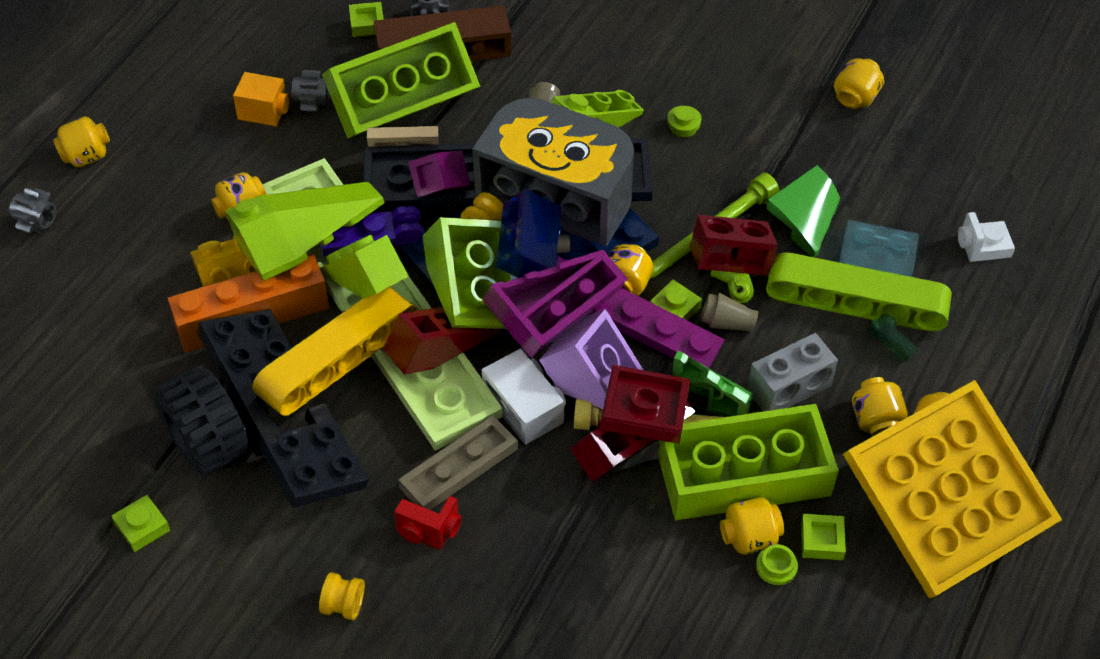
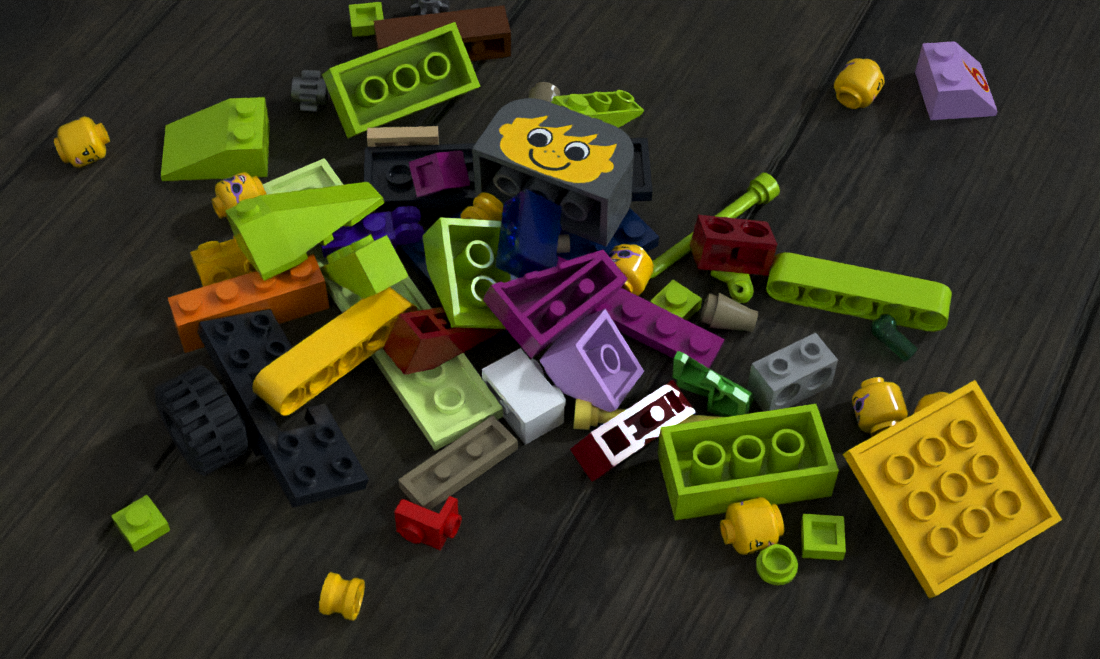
(32, 210): flat silver gear -> none
(218, 142): none -> lime slope
(261, 99): light orange brick -> none
(645, 404): dark red tile -> none
(684, 121): lime plate -> none
(807, 208): bright green slope -> none
(879, 248): clear light blue plate -> none
(953, 83): none -> lavender slope
(985, 240): white bracket -> none

